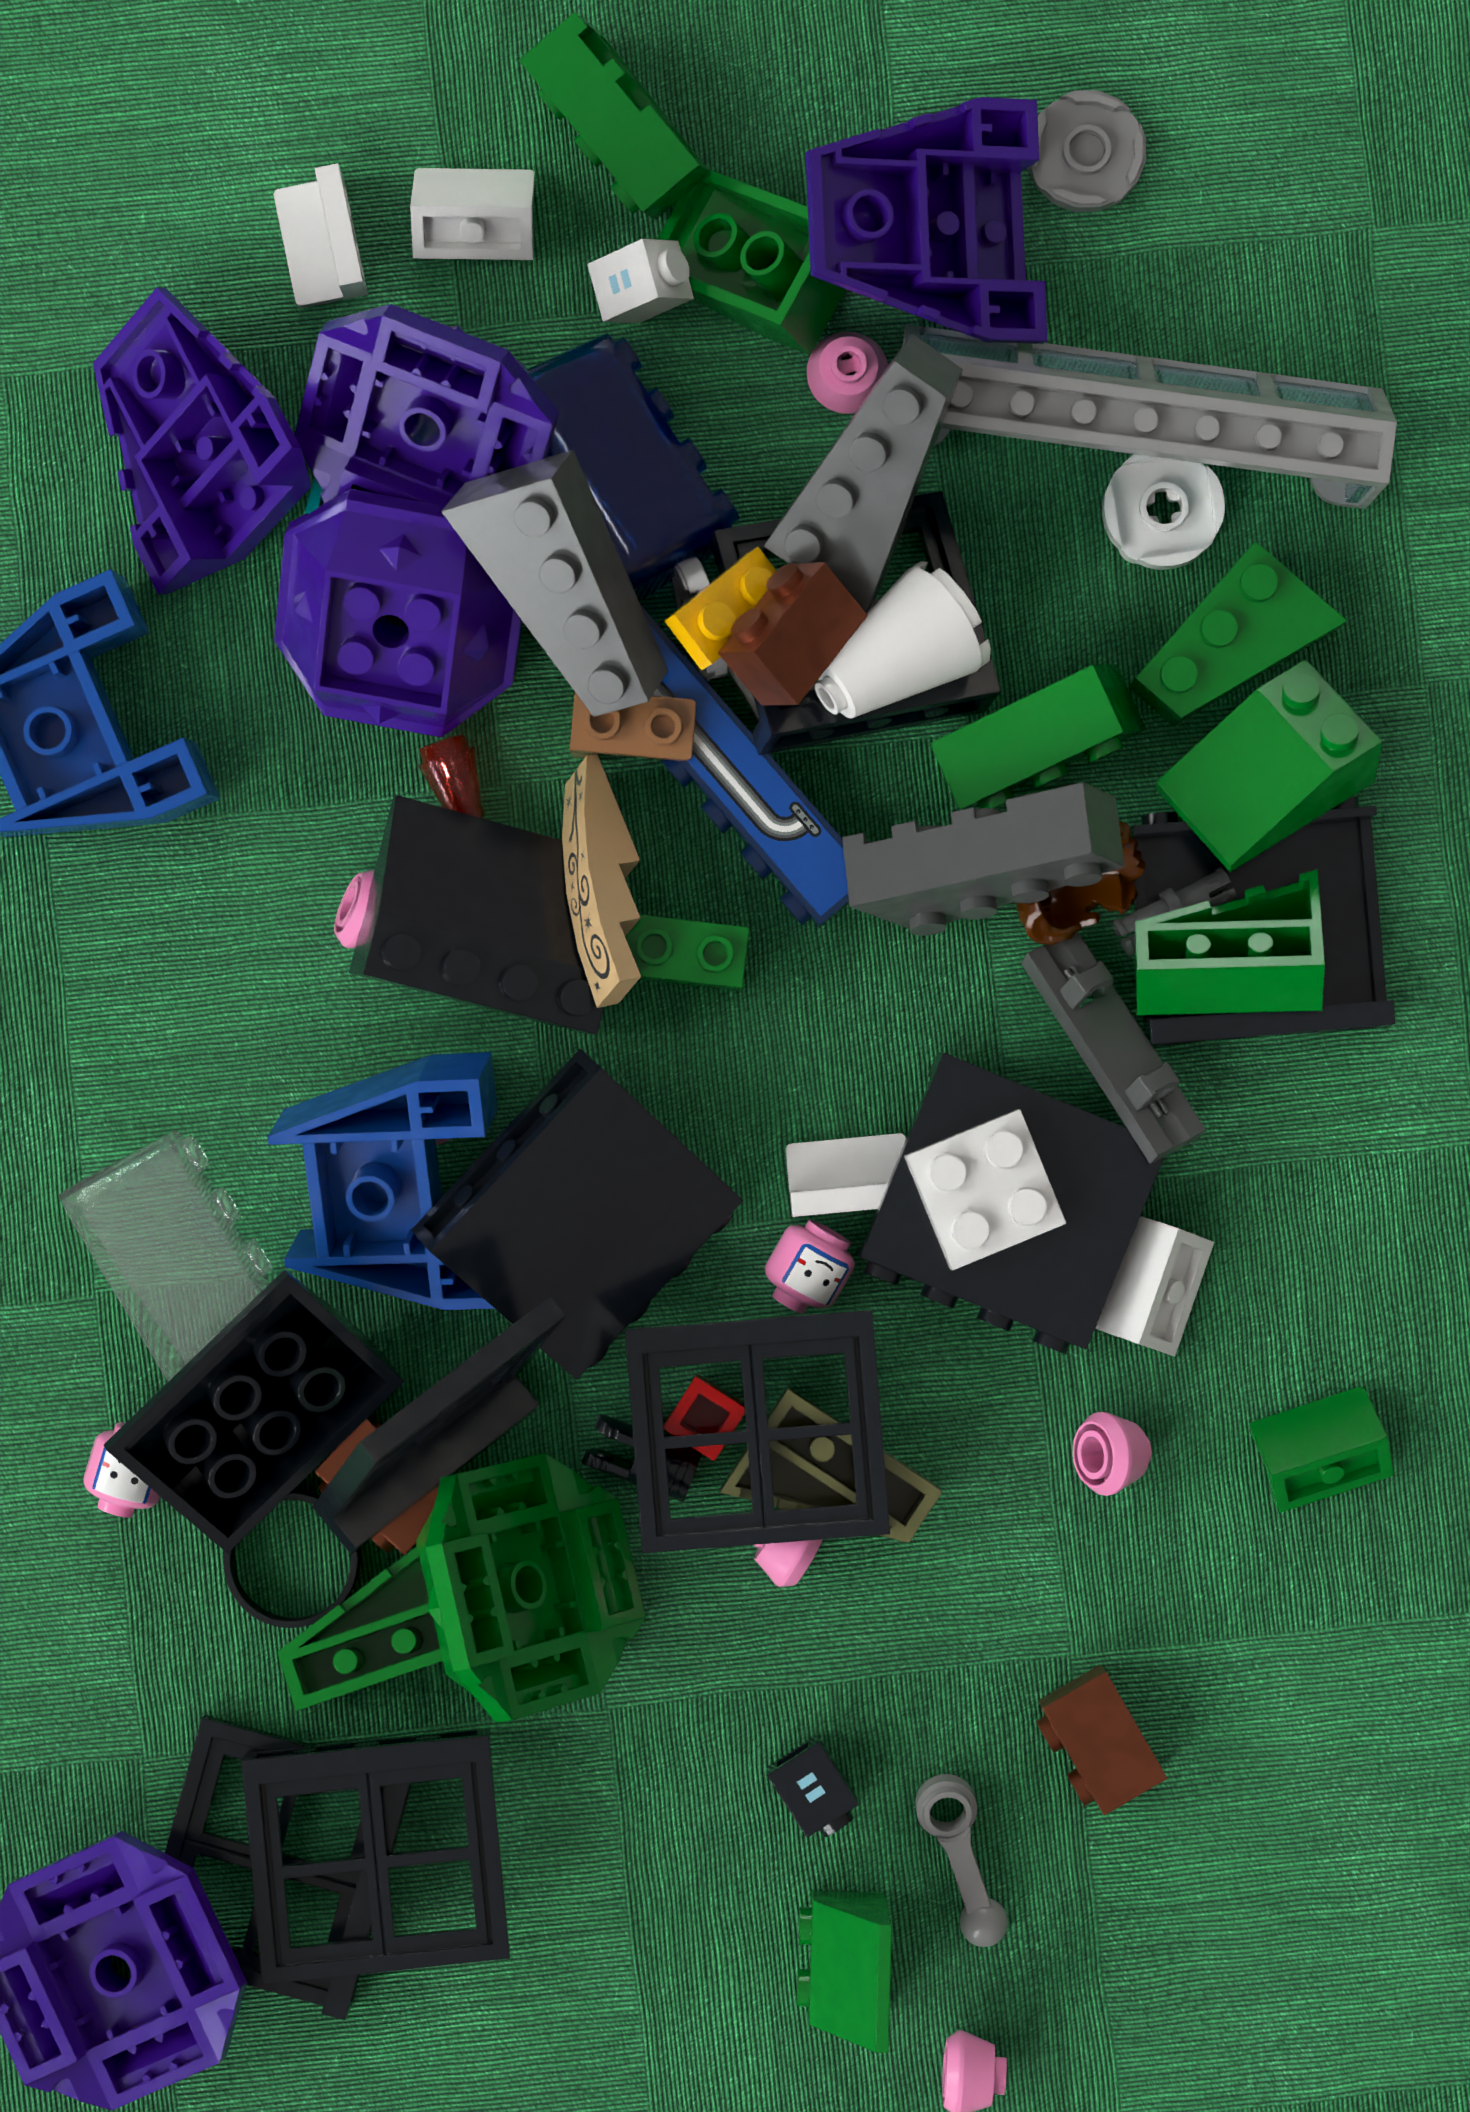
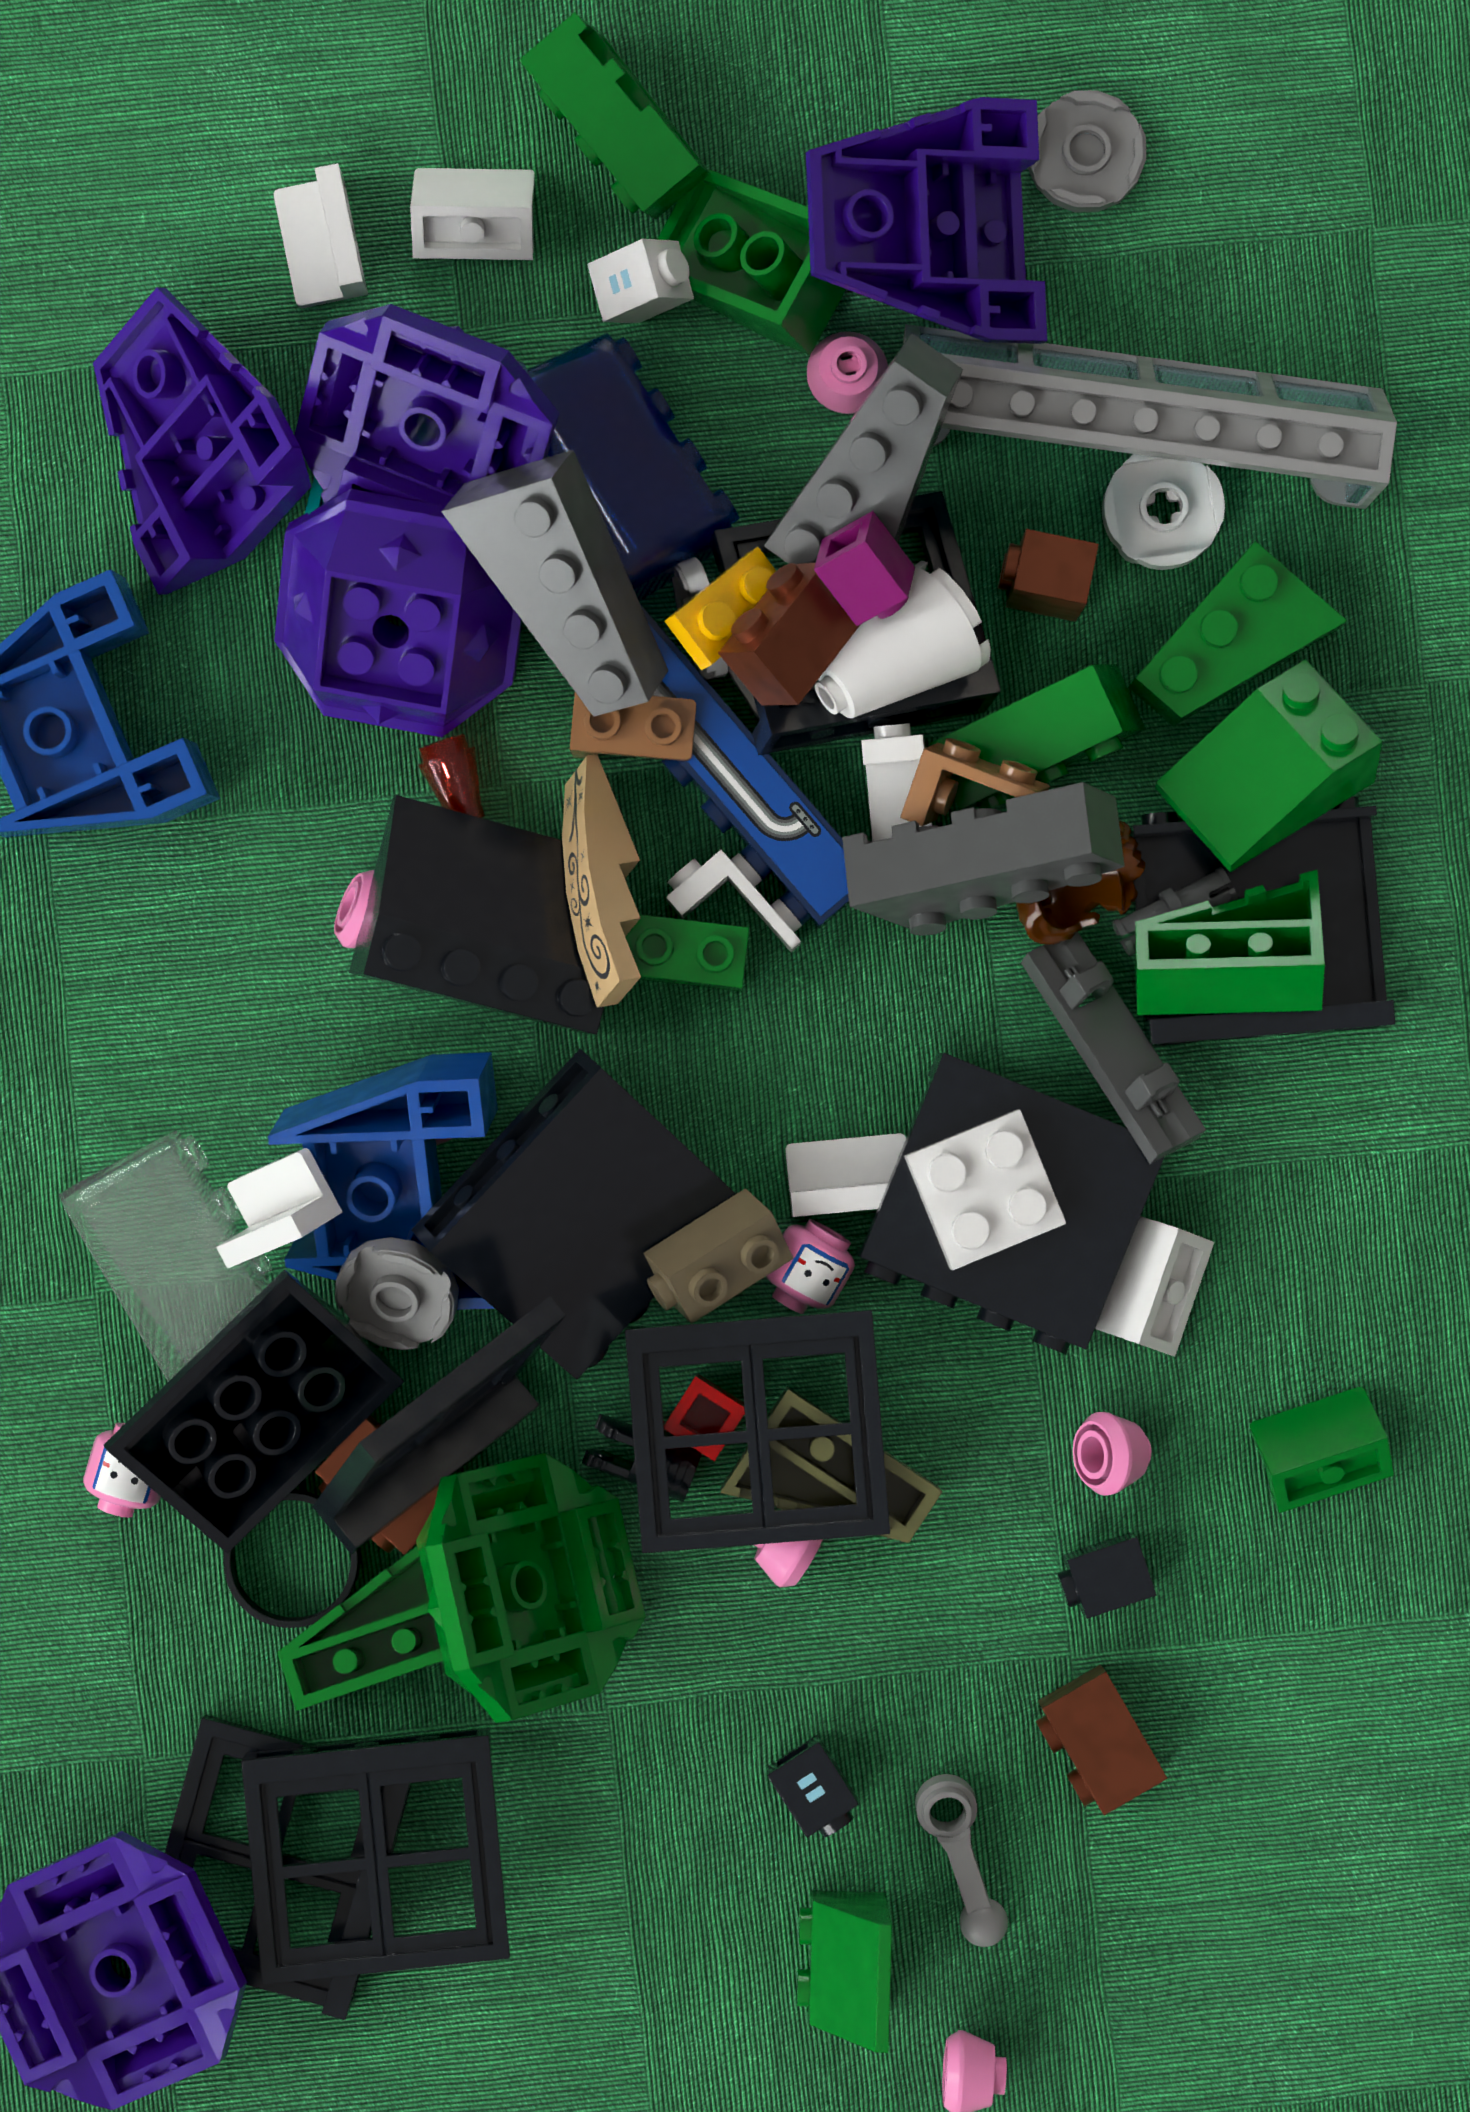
(279, 1206): none -> white panel
(396, 1293): none -> light grey tile
(697, 882): none -> white bracket
(716, 1256): none -> dark tan brick
(865, 569): none -> magenta brick
(890, 769): none -> white bracket
(935, 790): none -> medium nougat bracket
(1048, 574): none -> copper brick
(1106, 1576): none -> black brick

